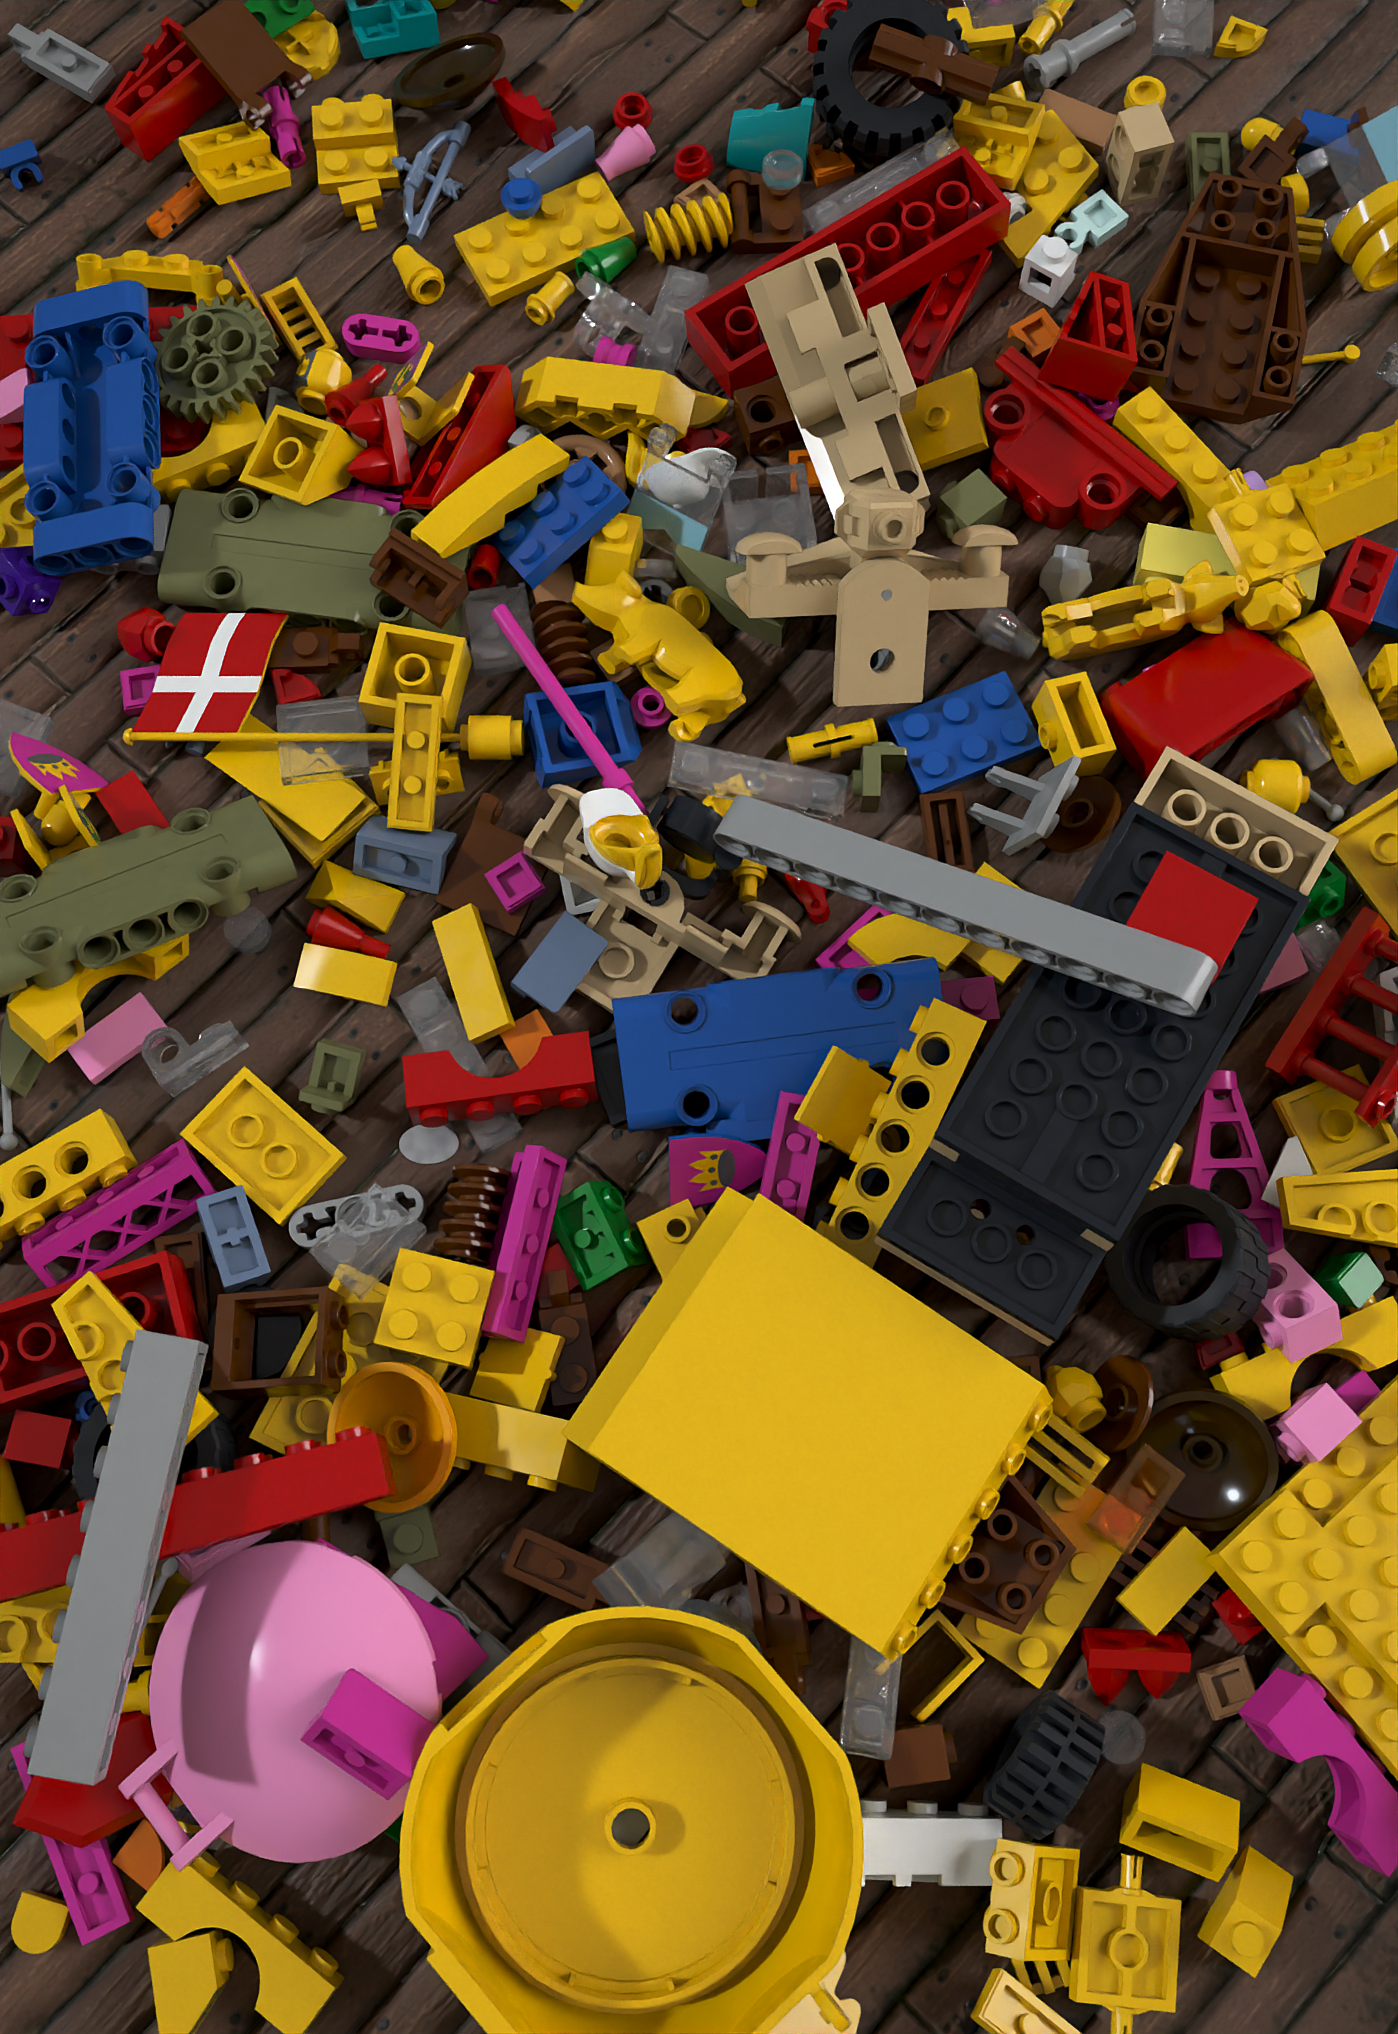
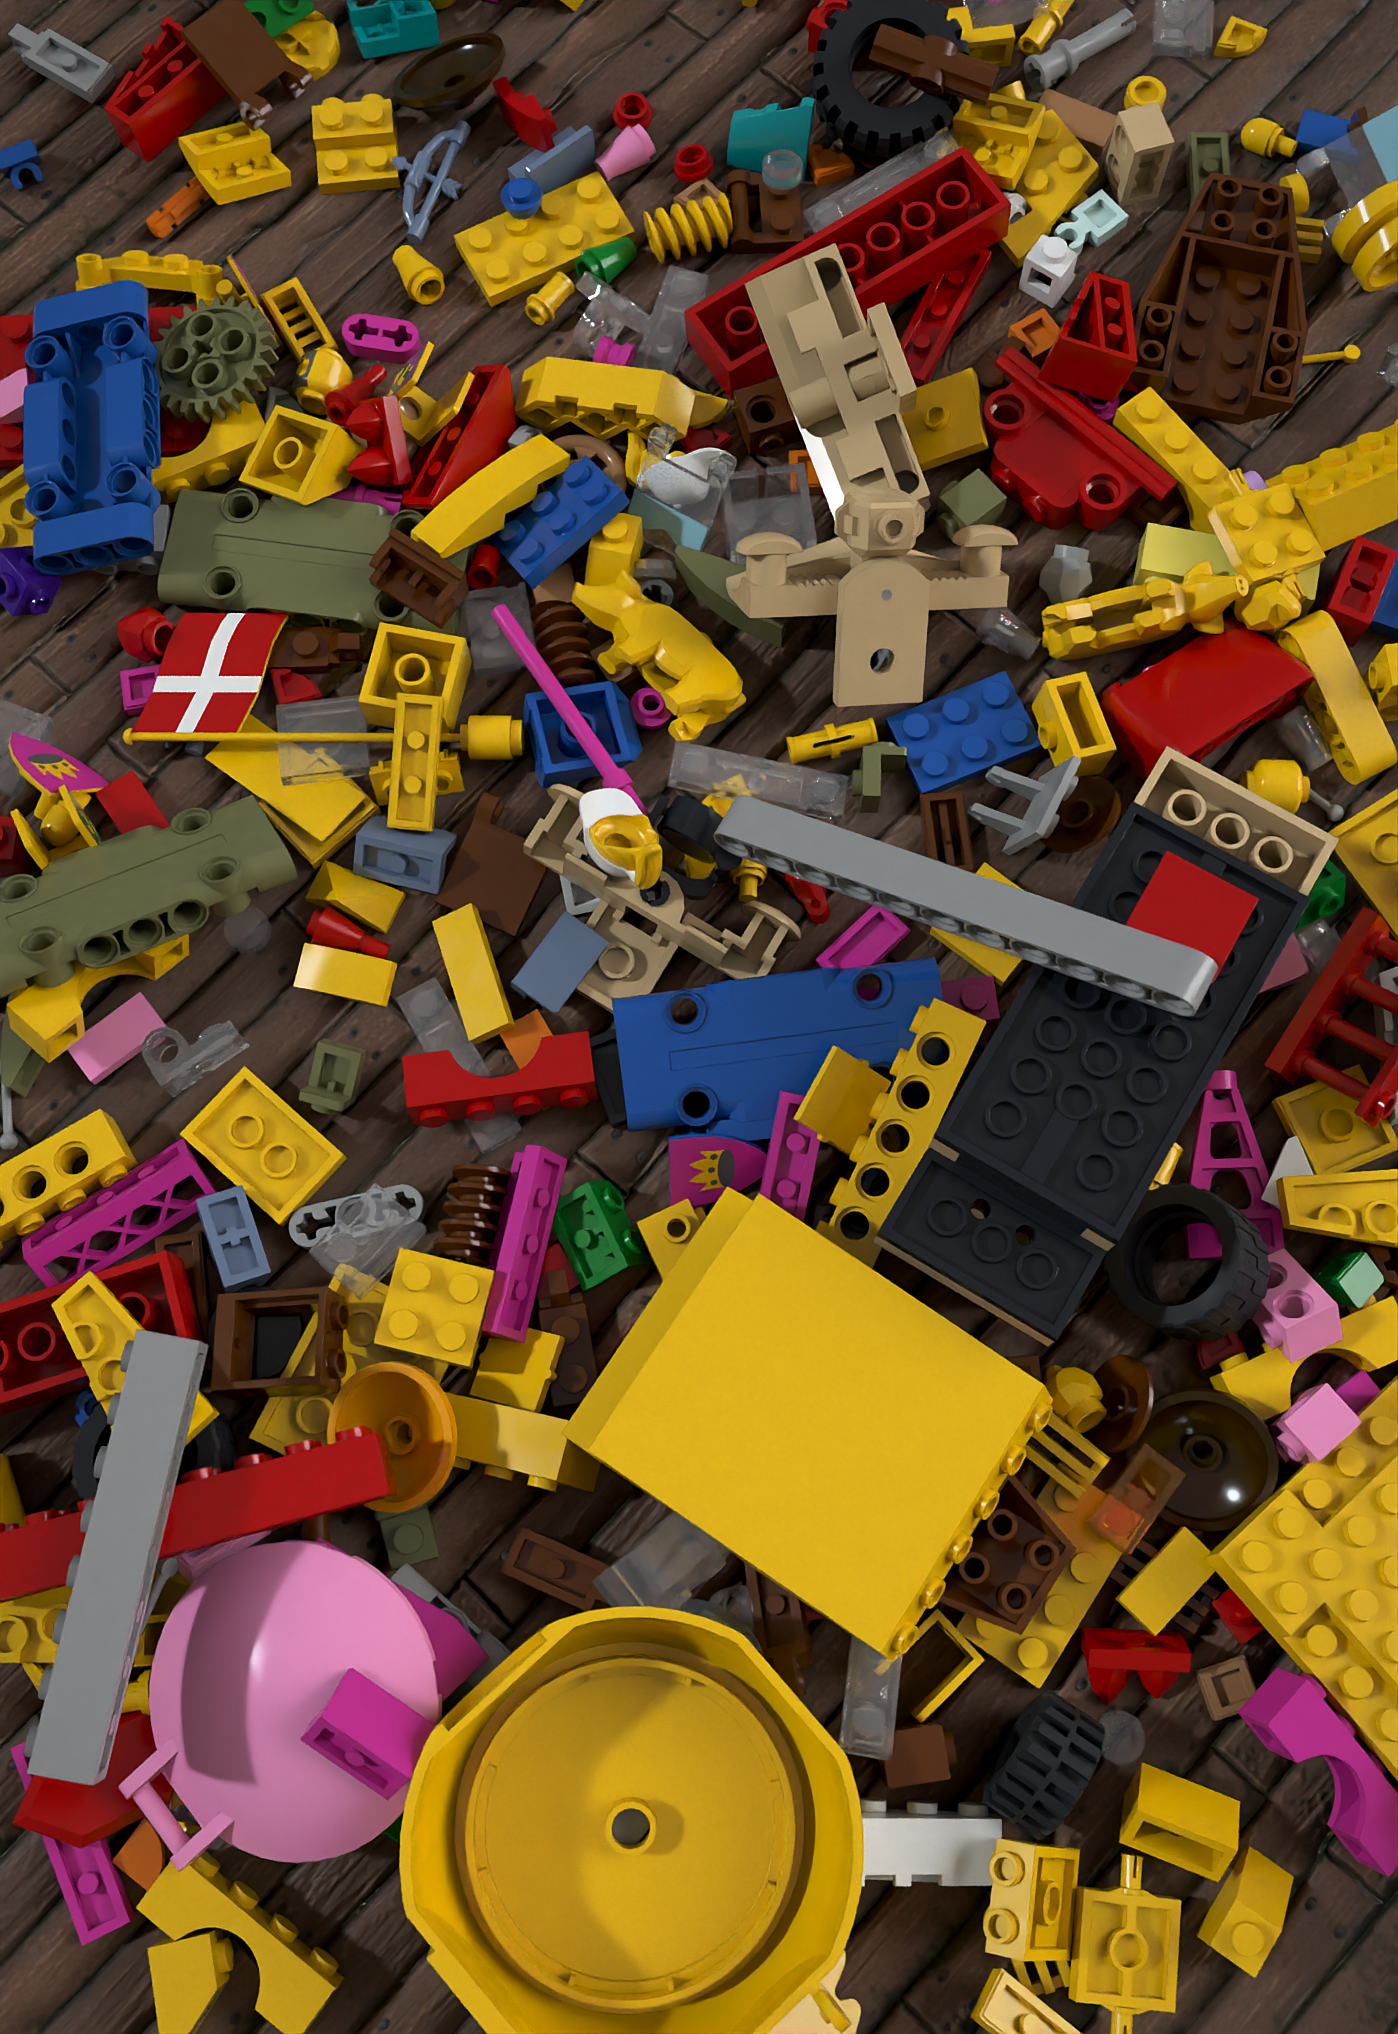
(39, 1922): yellow tile -> none
(42, 1440): red brick -> none
(285, 127): dark pink pin -> none
(362, 200): yellow tile -> none
(428, 1144): flat silver sticker -> none
(515, 882): dark pink tile -> none
(691, 604): yellow tile -> none
(903, 939): yellow tile -> none
(1271, 159): reddish brown plate -> none

